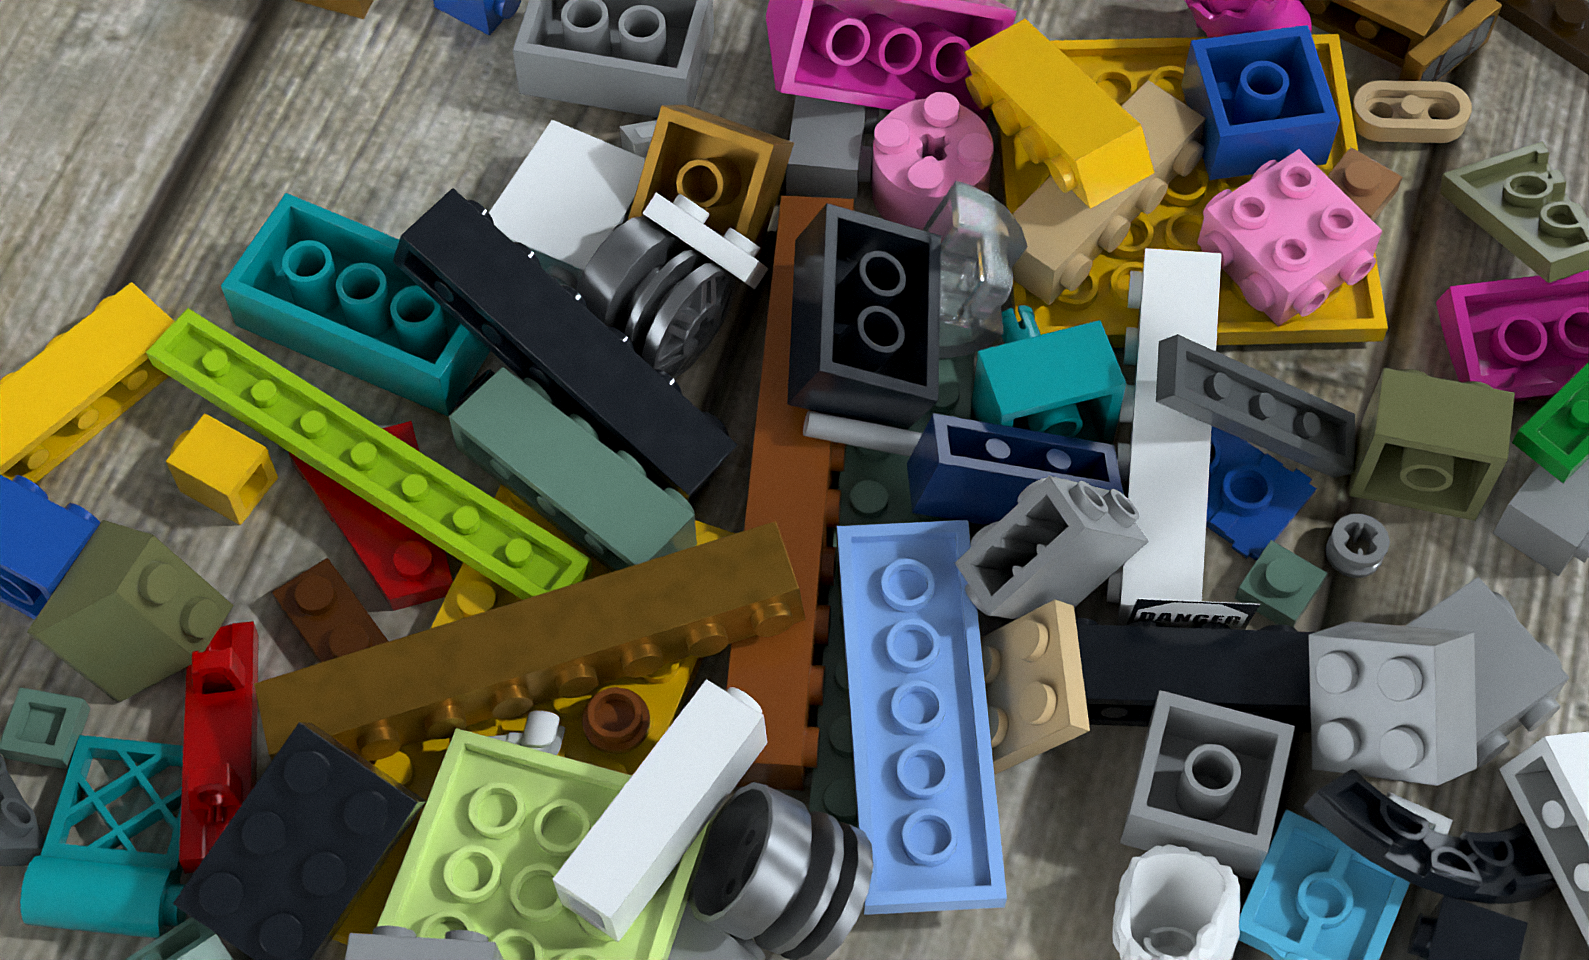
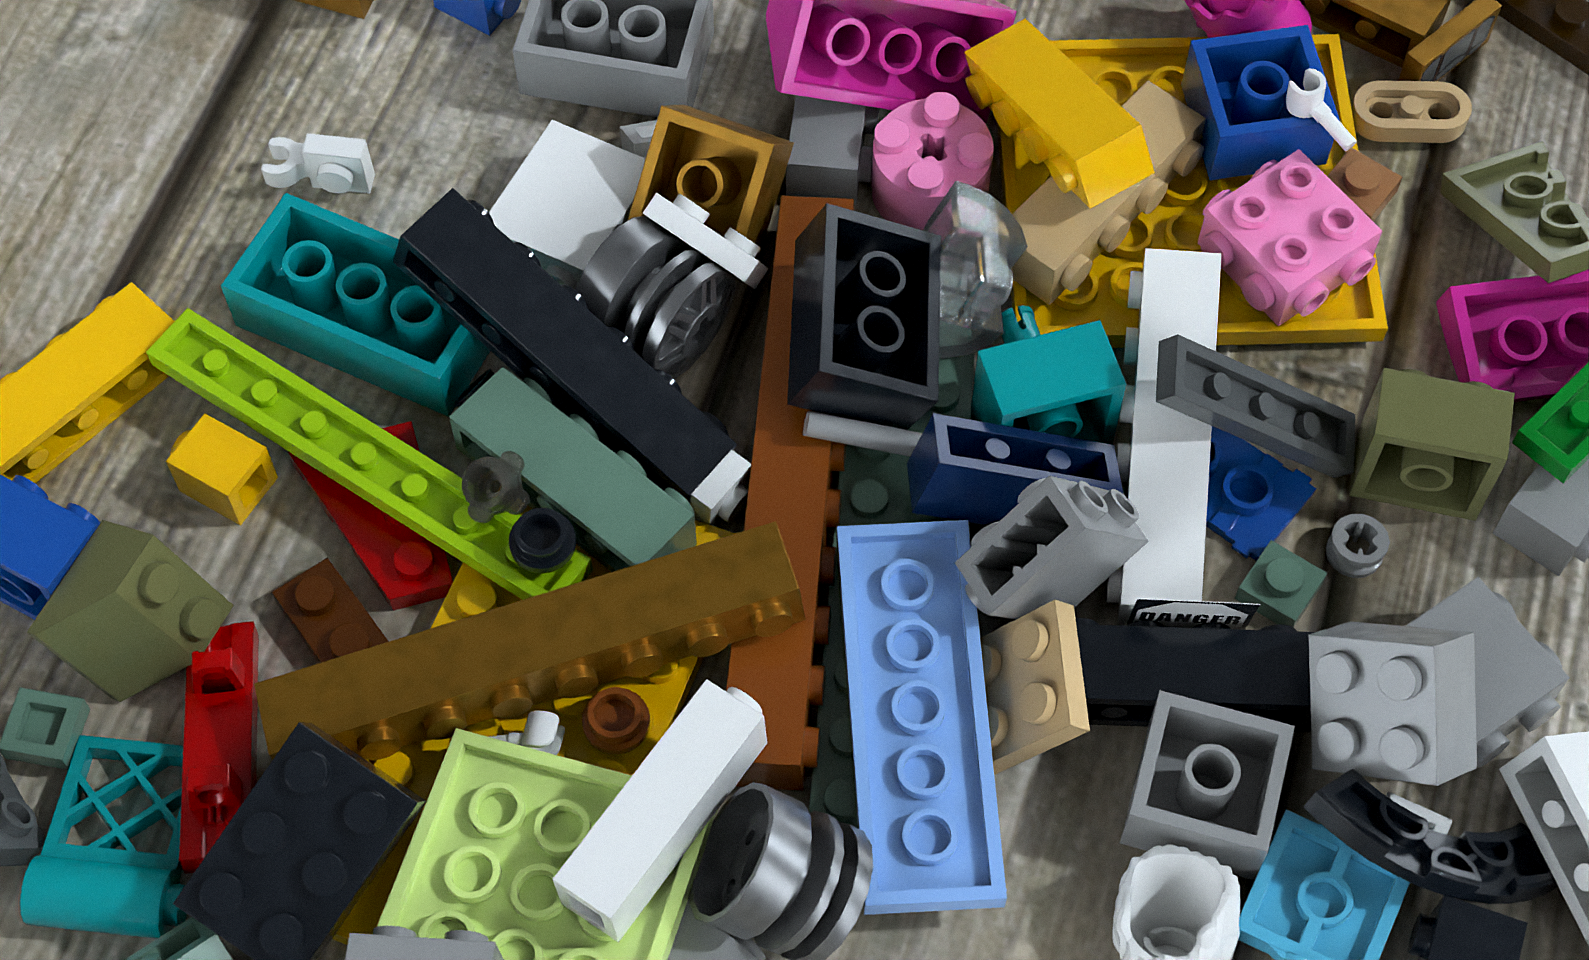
(328, 161): none -> white plate
(478, 484): none -> clear smoke plate
(542, 540): none -> black plate
(723, 491): none -> white plate
(1310, 103): none -> white hand

